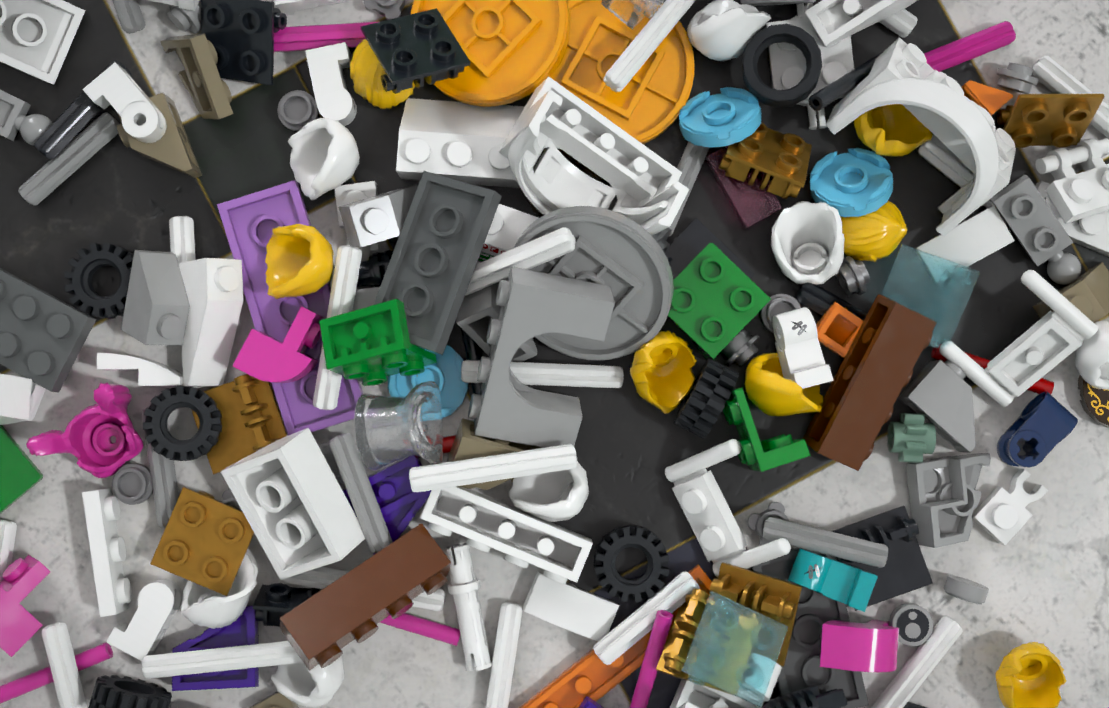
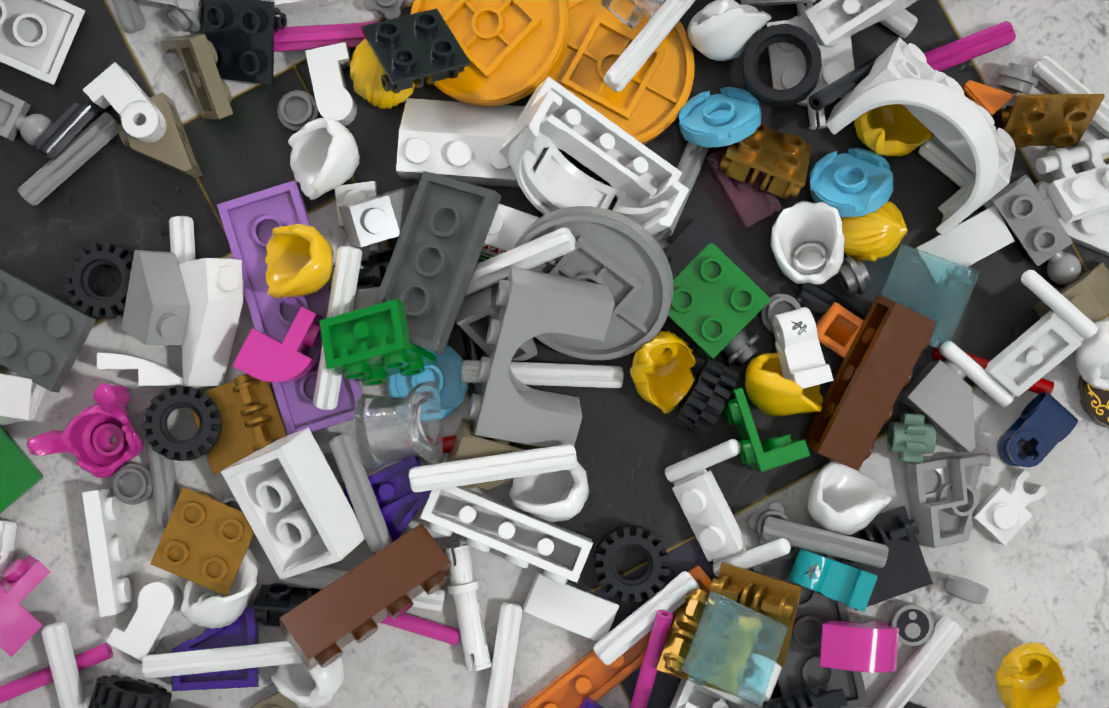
(844, 499): none -> white hair

